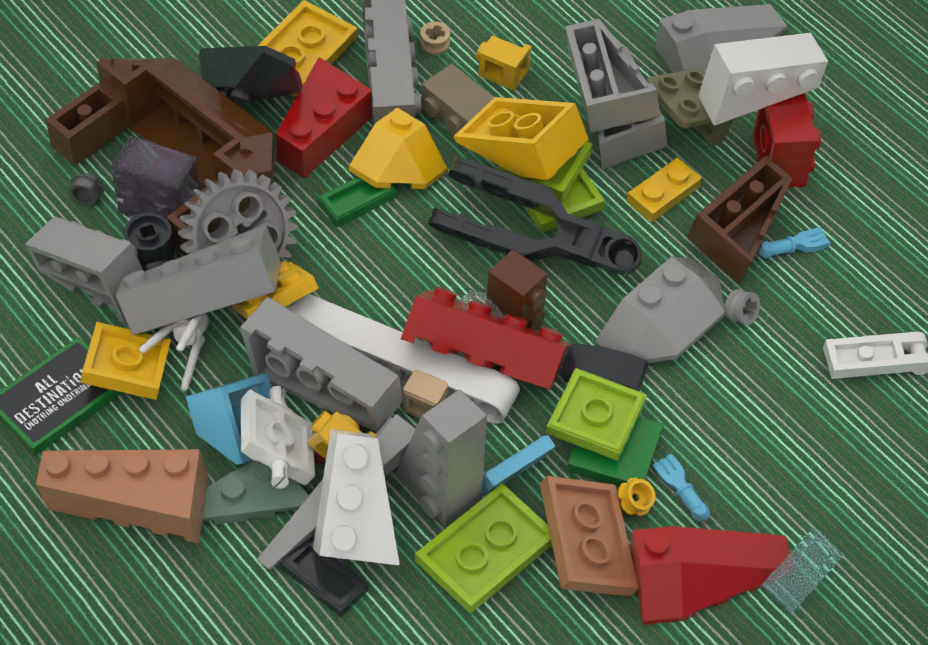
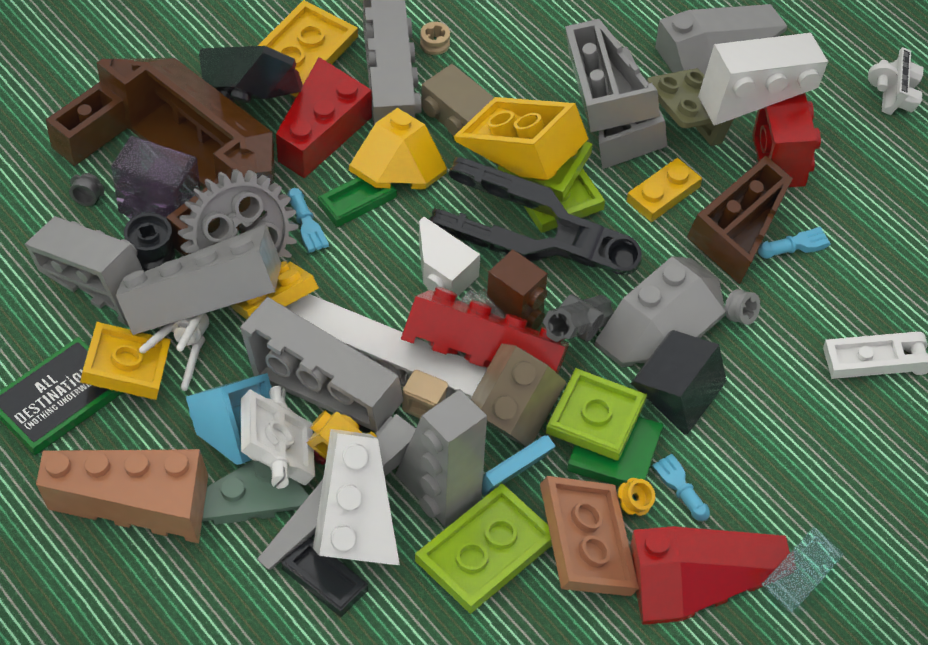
(310, 231): none -> medium azure piece
(446, 259): none -> white slope
(503, 62): yellow brick -> none
(517, 393): none -> dark tan slope
(578, 318): none -> dark grey piece
(605, 363): black slope -> none
(682, 378): none -> black slope
(896, 82): none -> white hips

